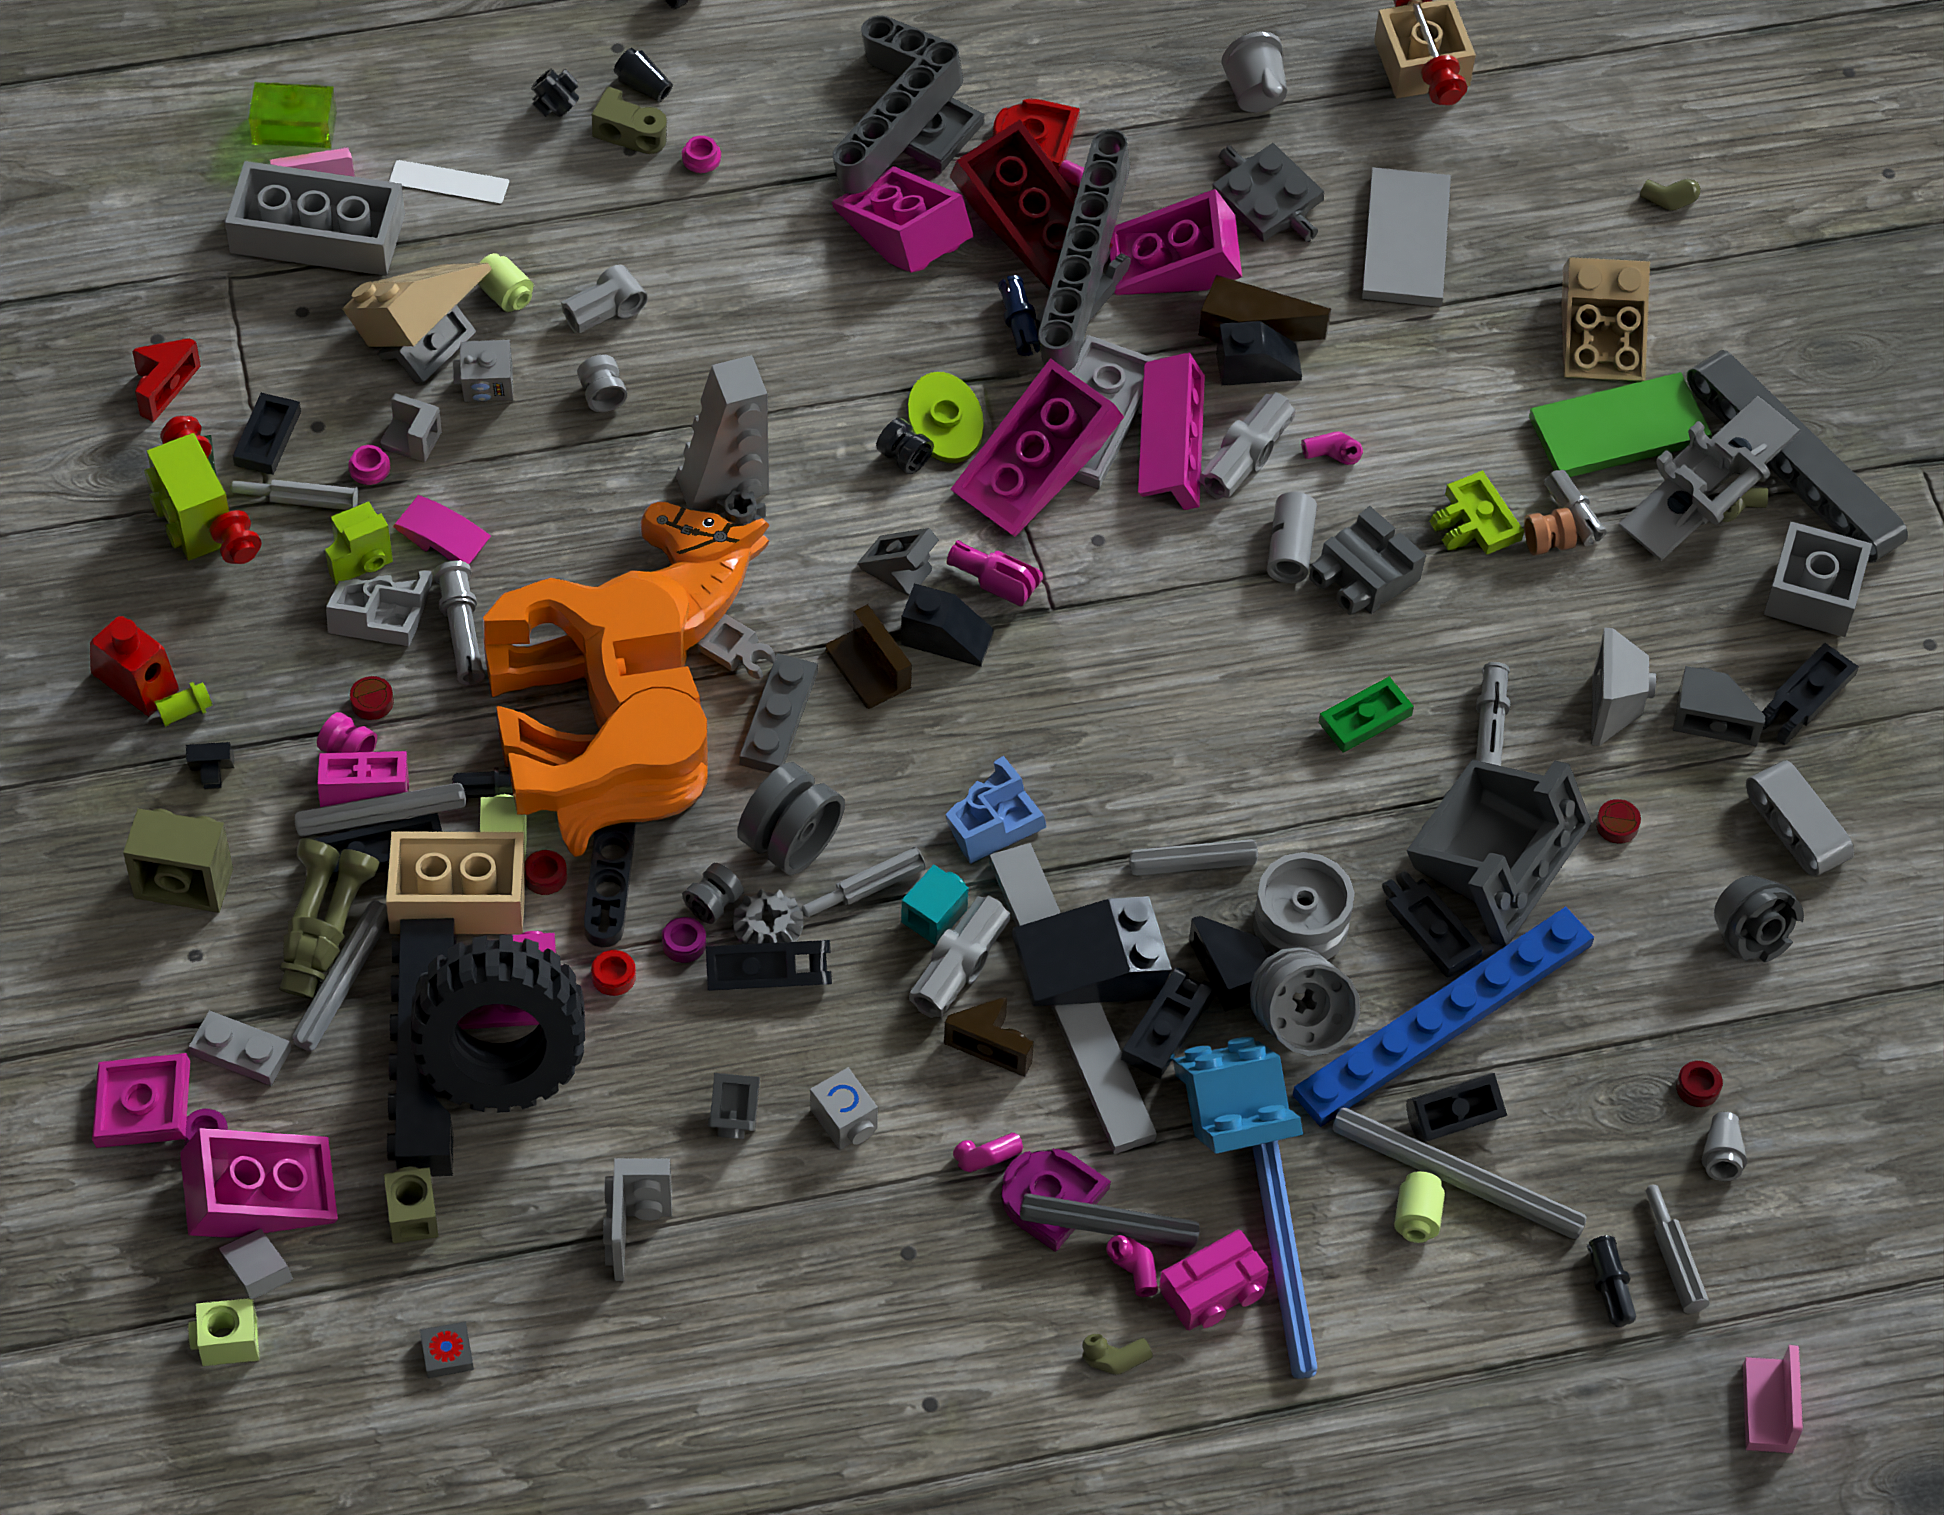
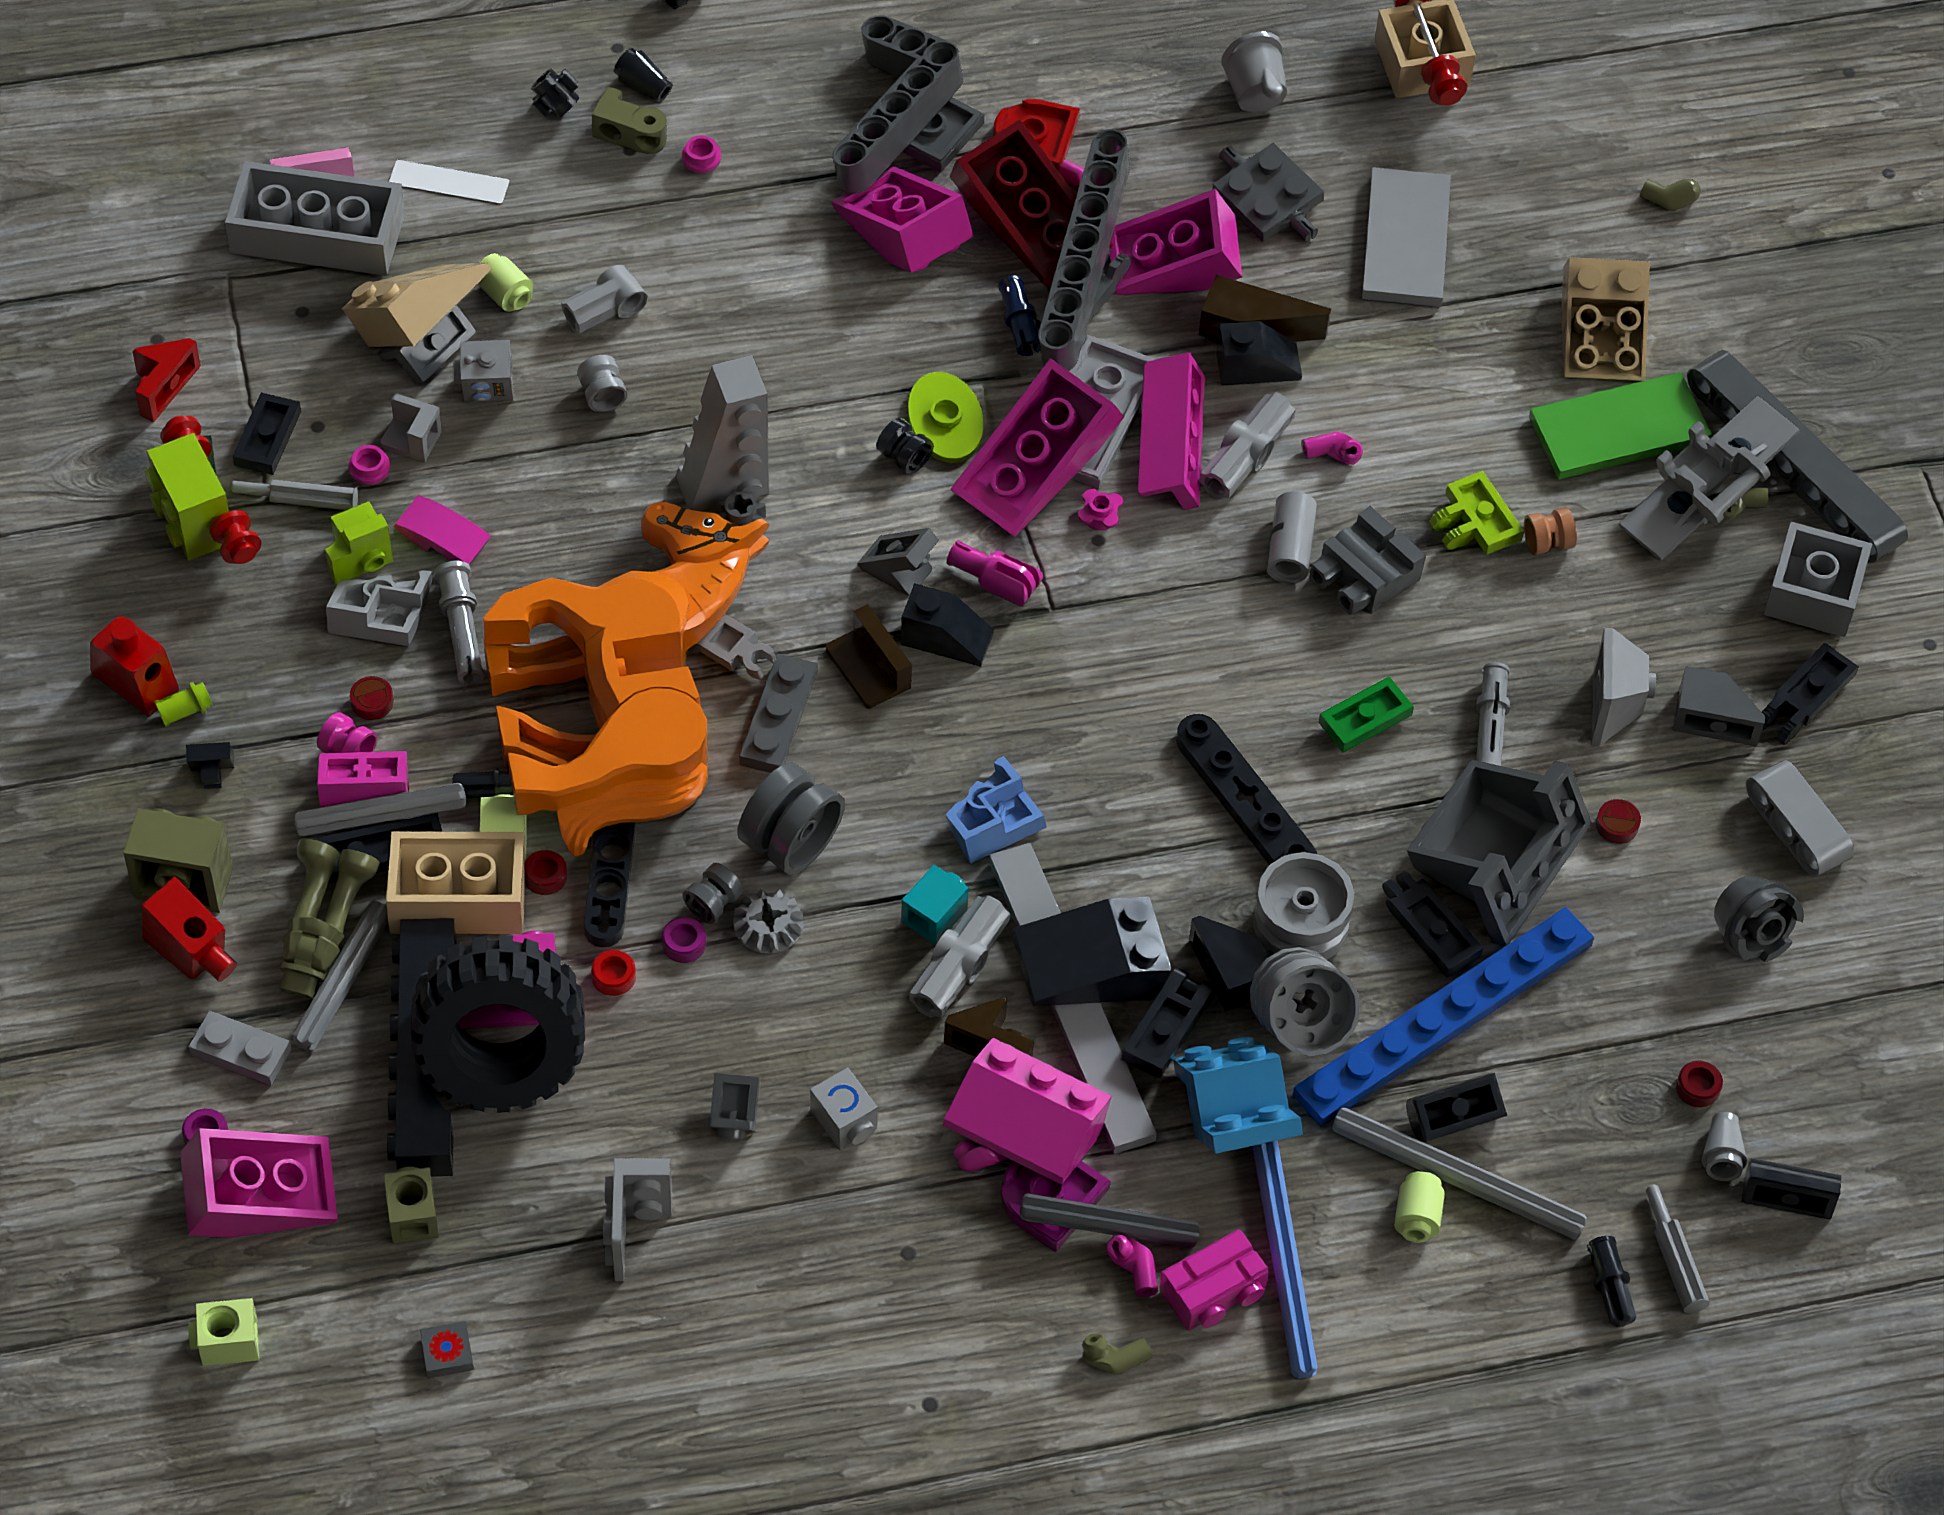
(141, 1100): dark pink plate -> none
(185, 932): none -> red torso
(256, 1264): light grey tile -> none
(292, 115): clear neon green brick -> none
(766, 965): black plate -> none
(869, 881): light grey axle -> none
(1028, 1111): none -> dark pink slope
(1100, 518): none -> dark pink plate
(1193, 857): light grey axle -> none
(1223, 766): none -> black piece
(1568, 496): light grey axle -> none
(1773, 1402): bright pink panel -> none
(1791, 1188): none -> black brick

